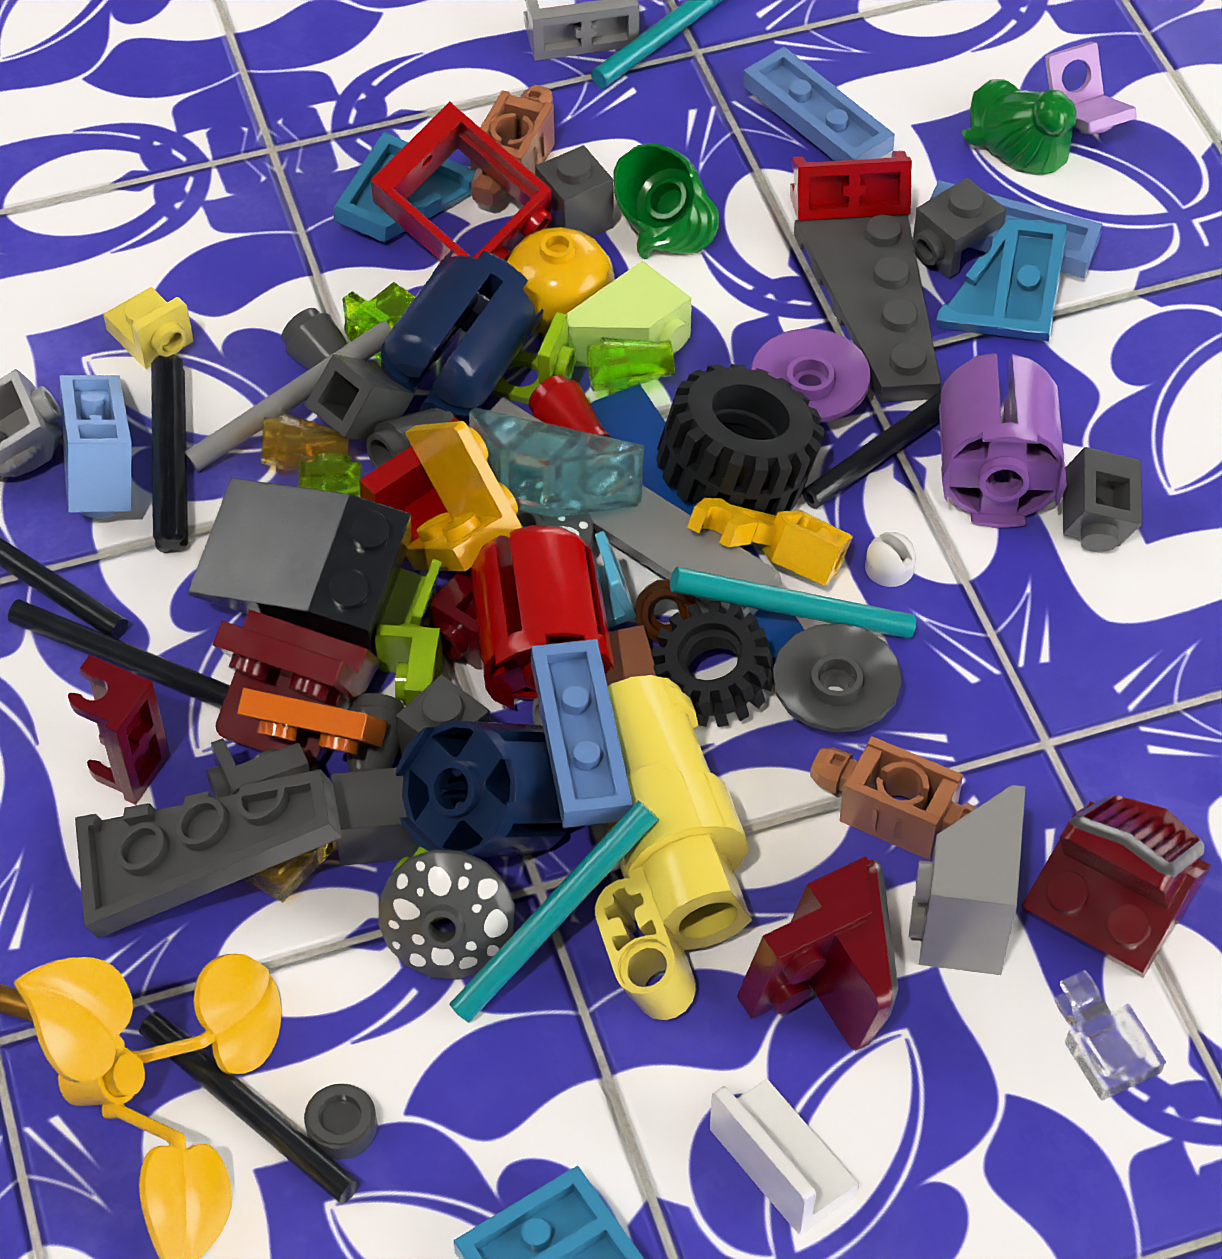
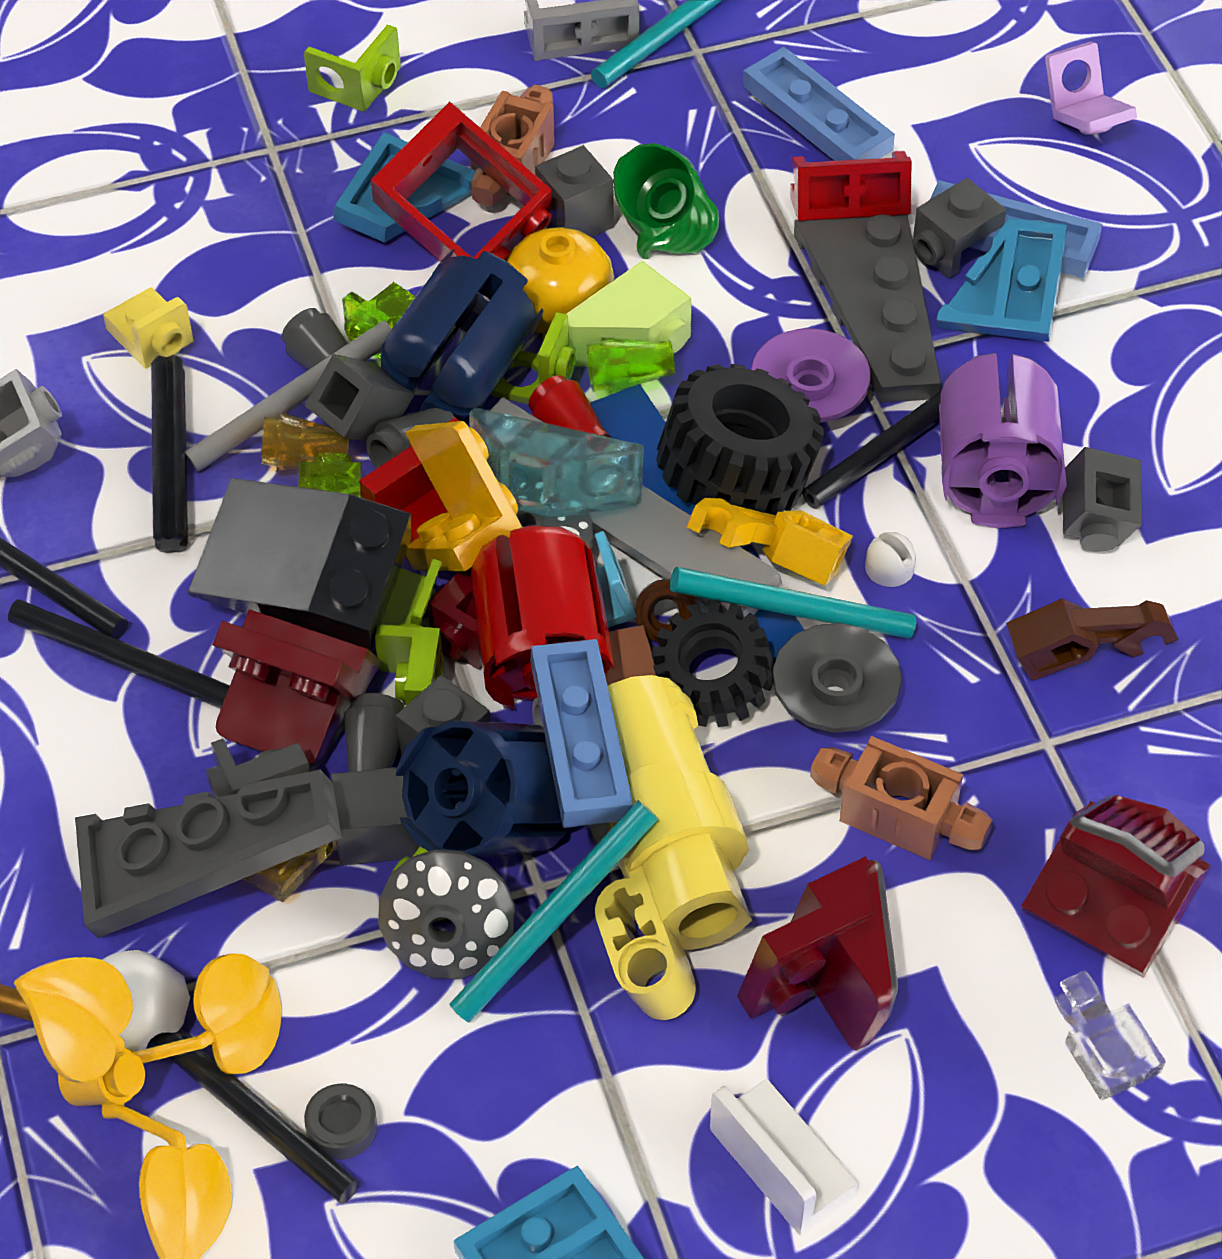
(95, 445): light blue slope -> none
(127, 727): dark red hinge -> none
(157, 996): none -> white hair
(338, 727): orange plate -> none
(362, 79): none -> lime bracket
(971, 888): light grey slope -> none
(1022, 126): green hair -> none
(1069, 634): none -> reddish brown piece

